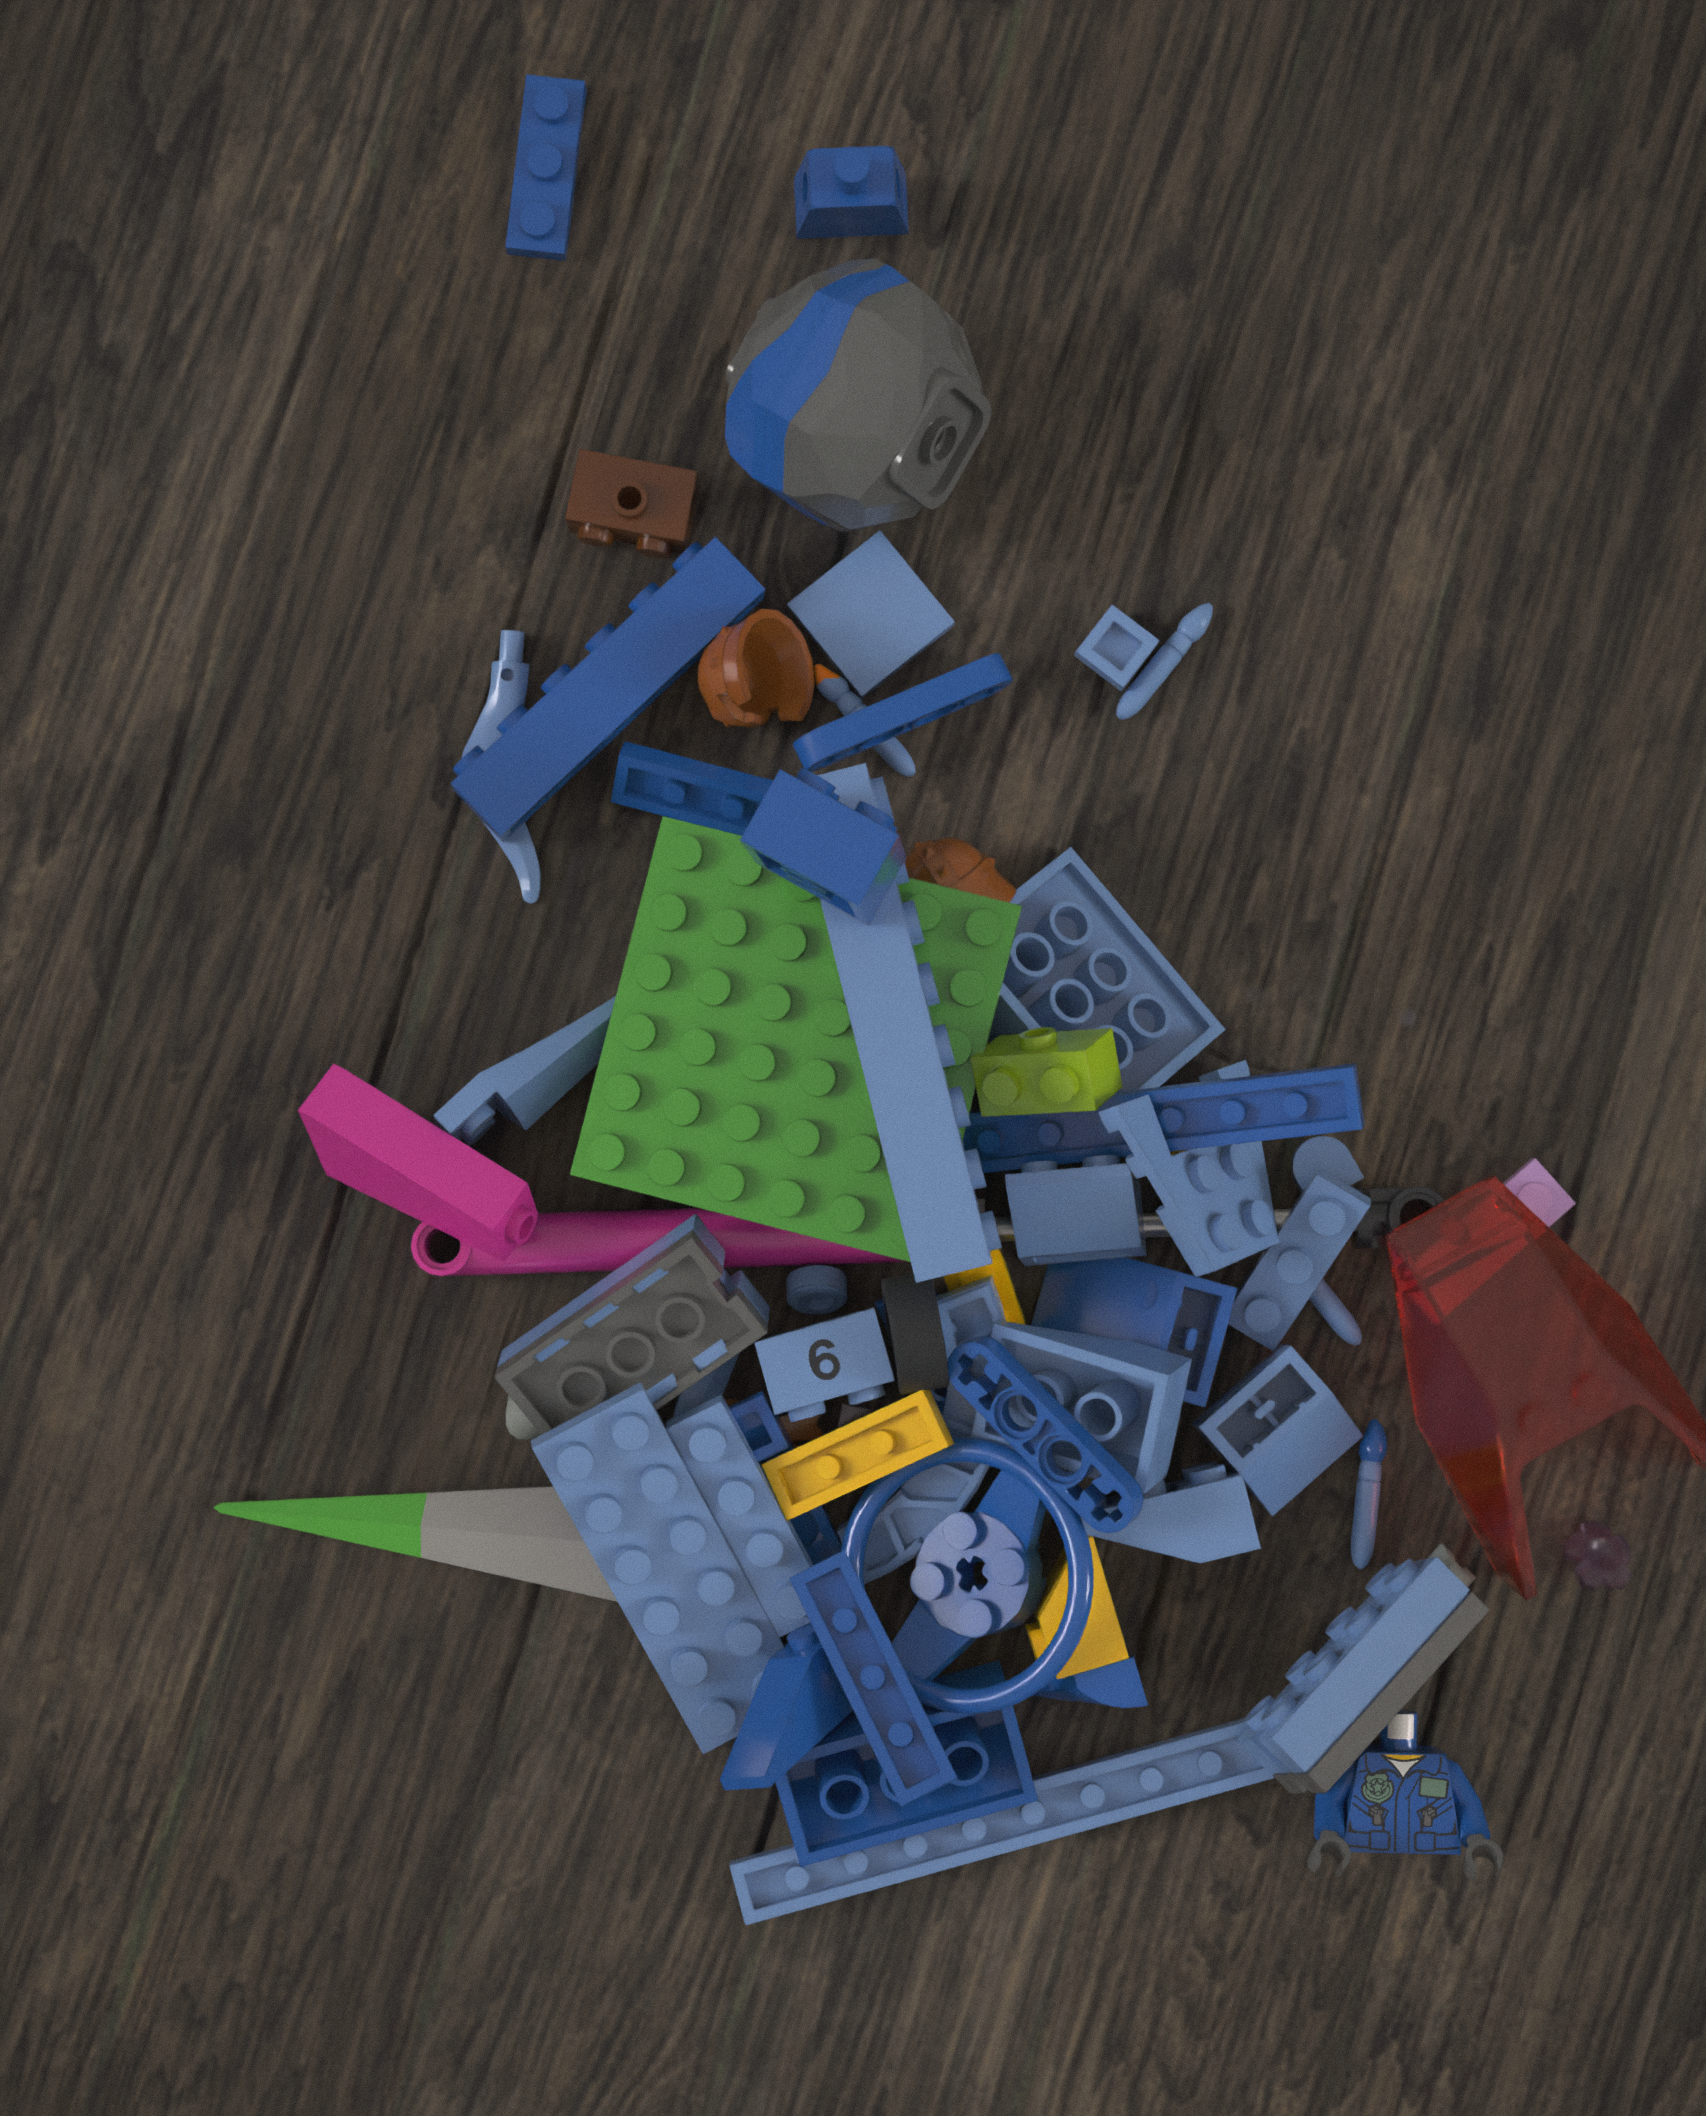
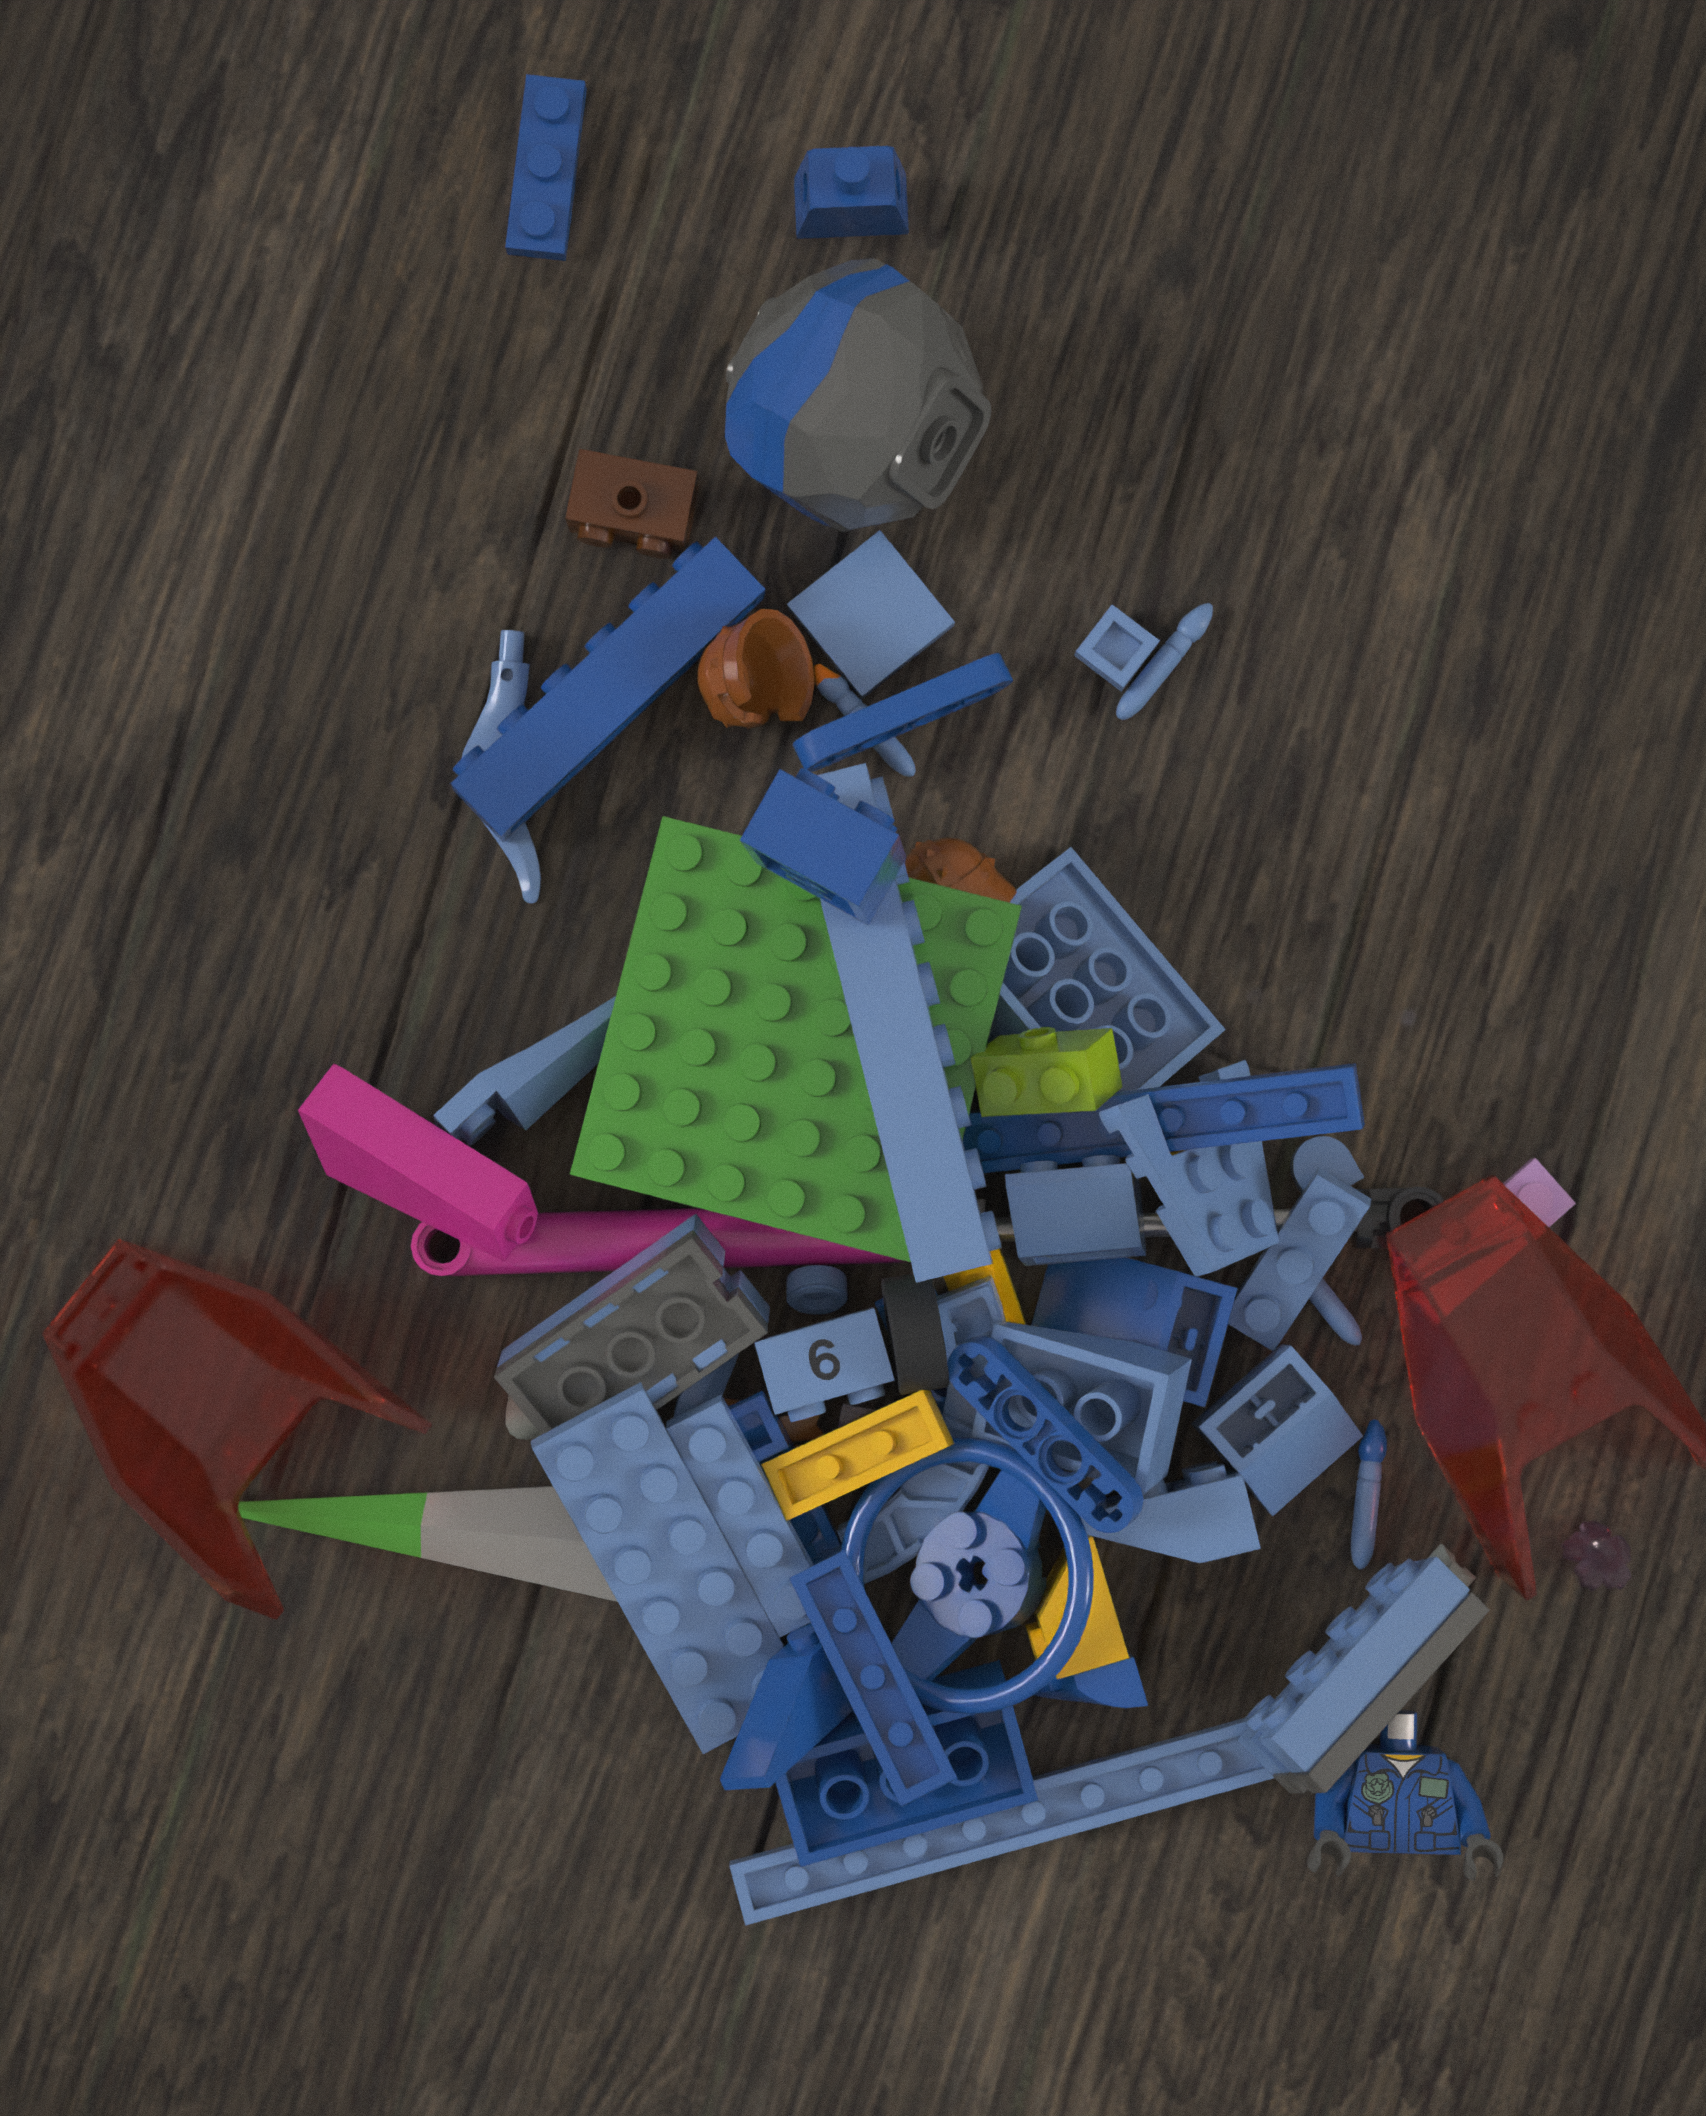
(193, 1394): none -> clear red windscreen
(686, 789): blue plate -> none

